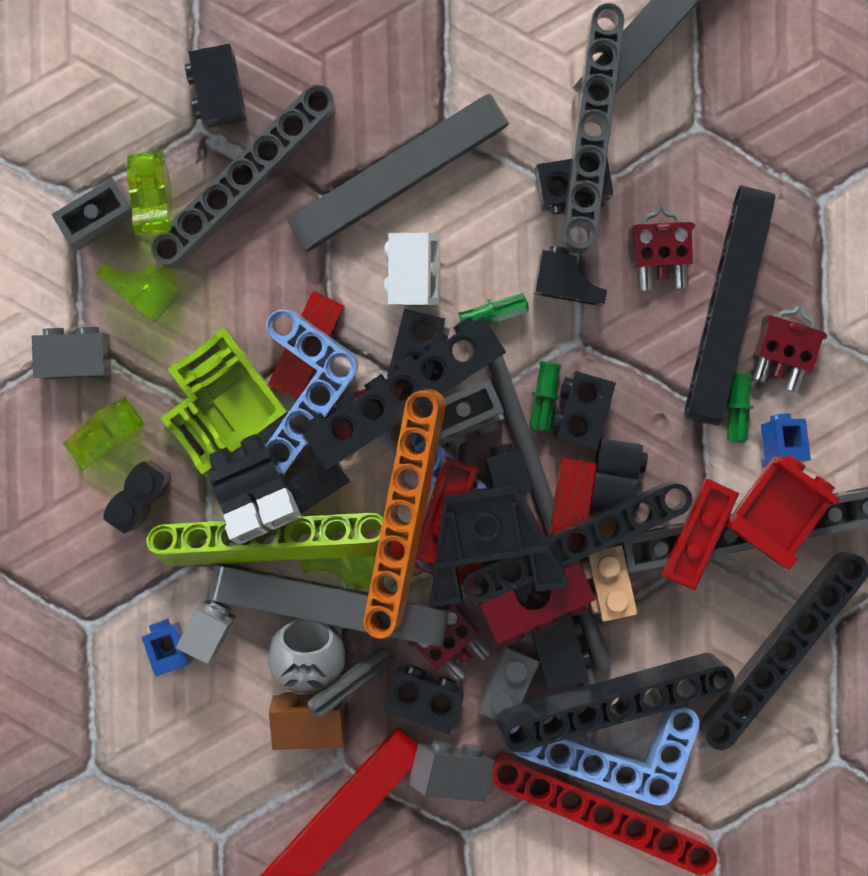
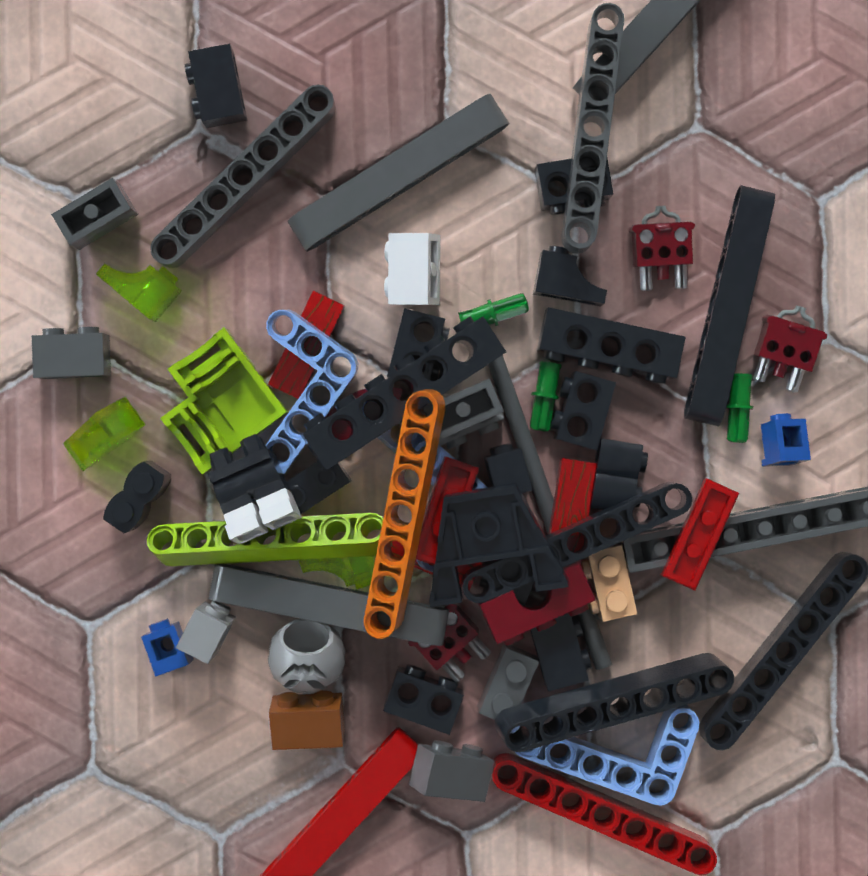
(149, 192): clear neon green arch -> none
(350, 682): dark grey axle -> none
(665, 347): none -> black brick
(781, 509): red panel -> none

